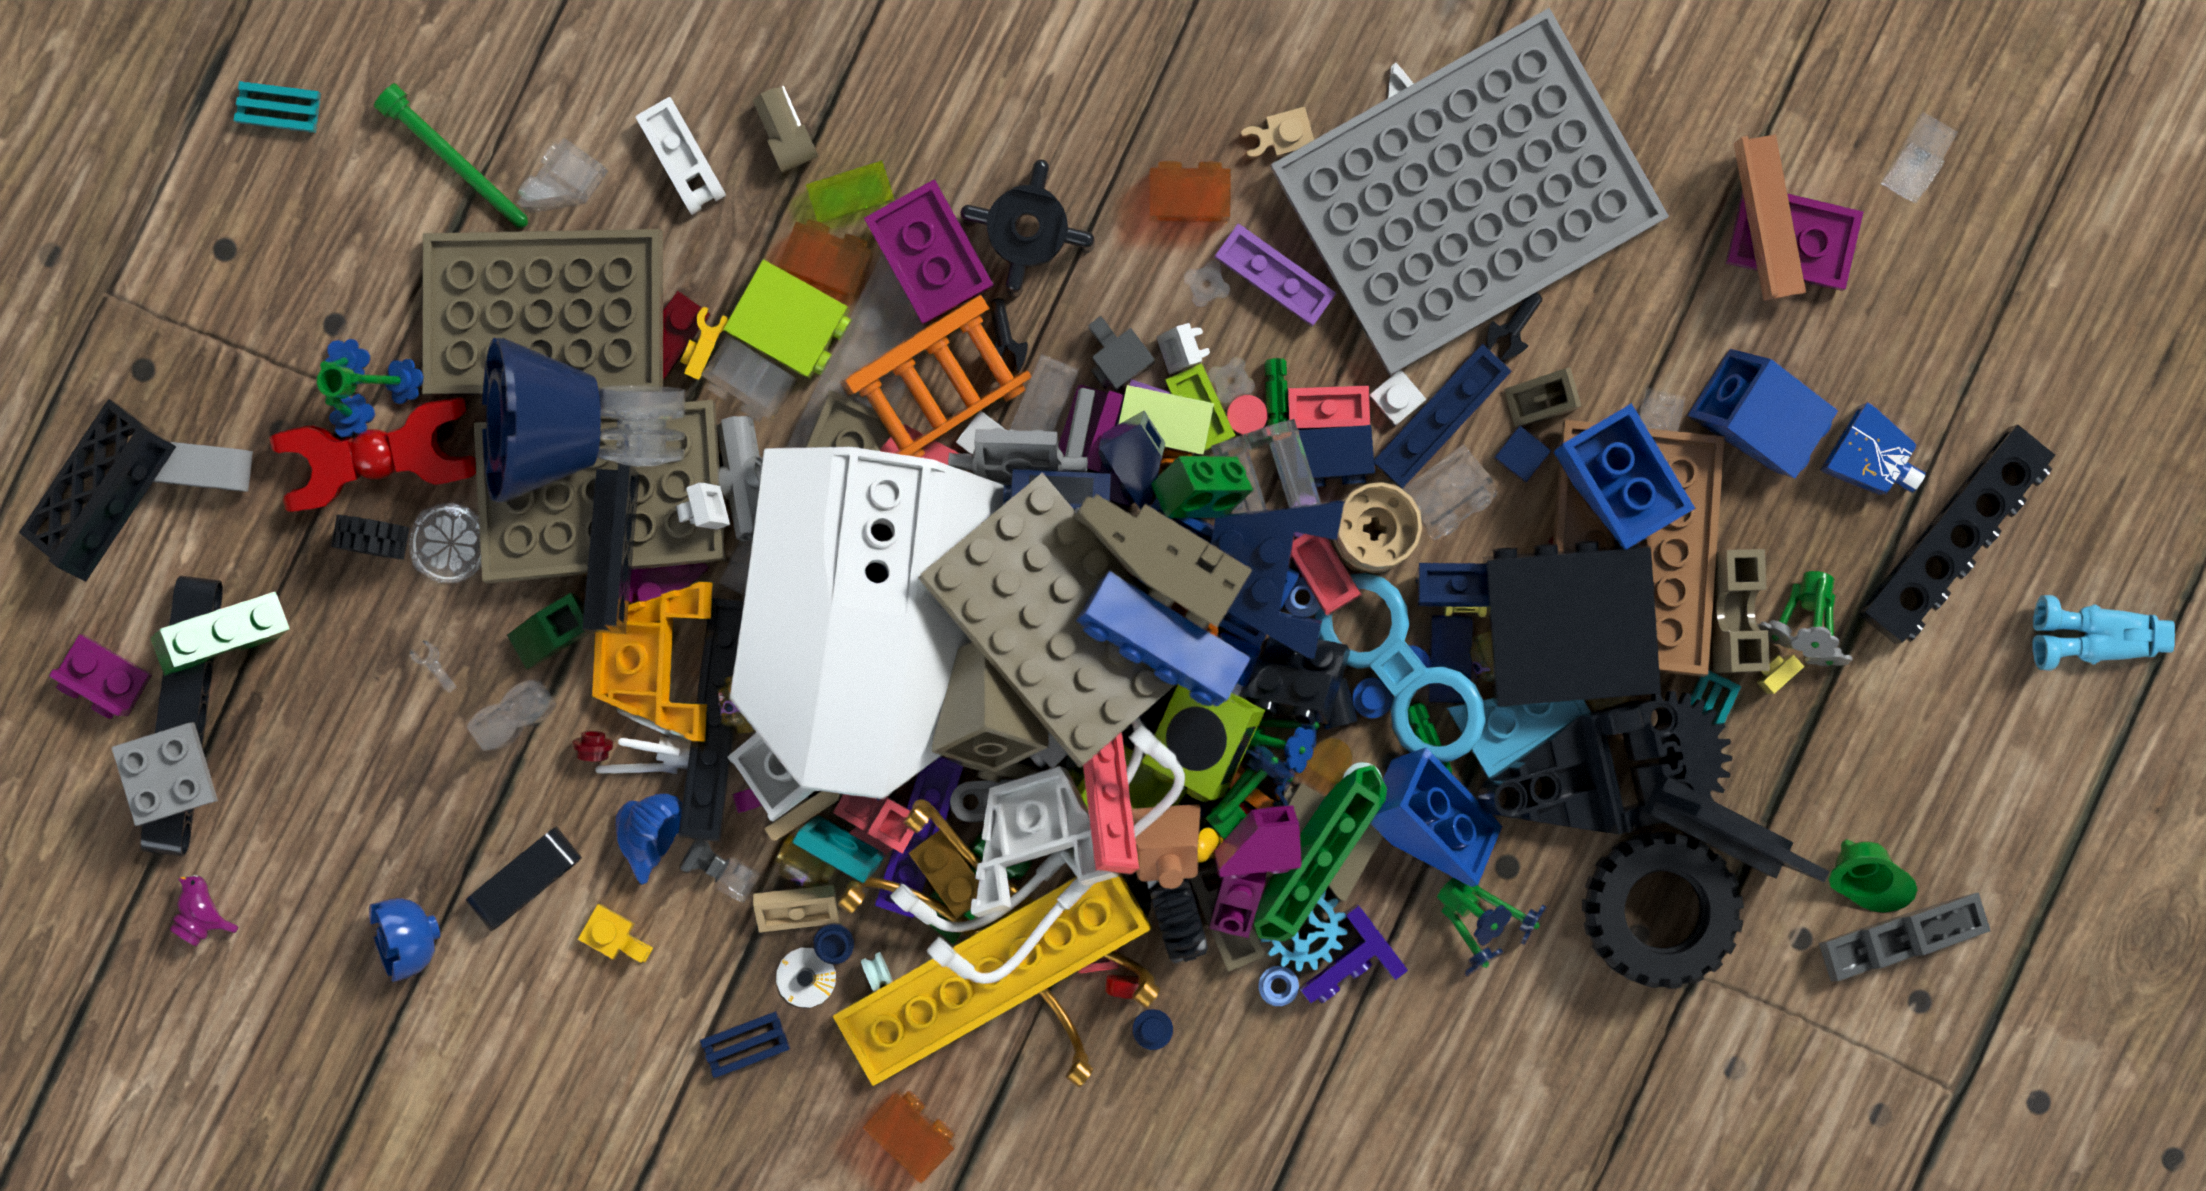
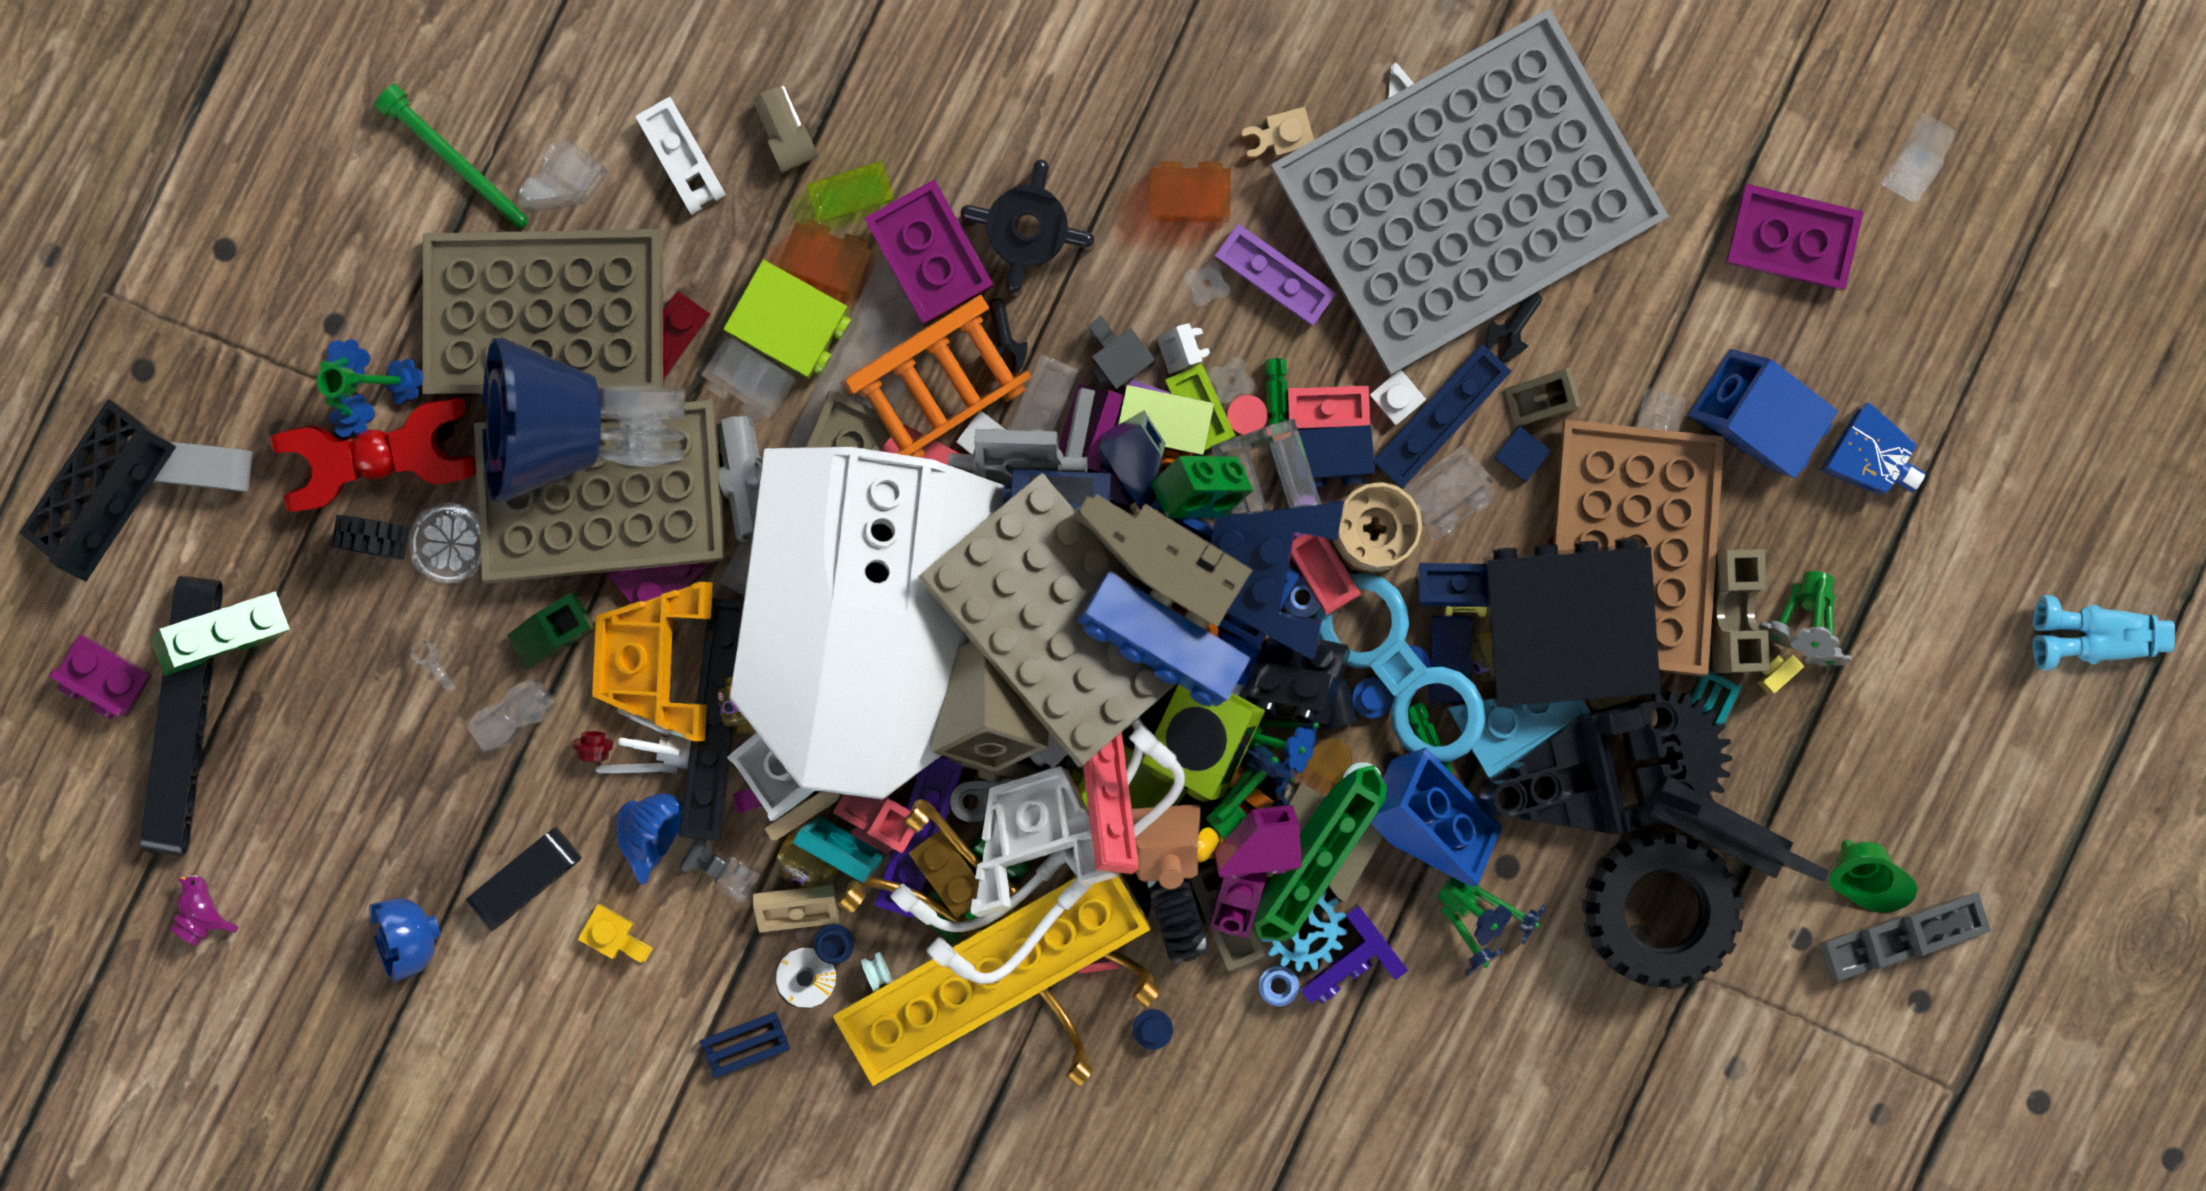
(164, 774): light grey plate -> none
(243, 102): teal tile -> none
(611, 550): black fence -> none
(698, 353): yellow plate -> none
(704, 507): white tile -> none
(911, 1134): clear orange brick -> none
(1121, 986): red tile -> none
(1624, 477): blue slope -> none
(1769, 217): nougat panel -> none
(1884, 606): black brick -> none

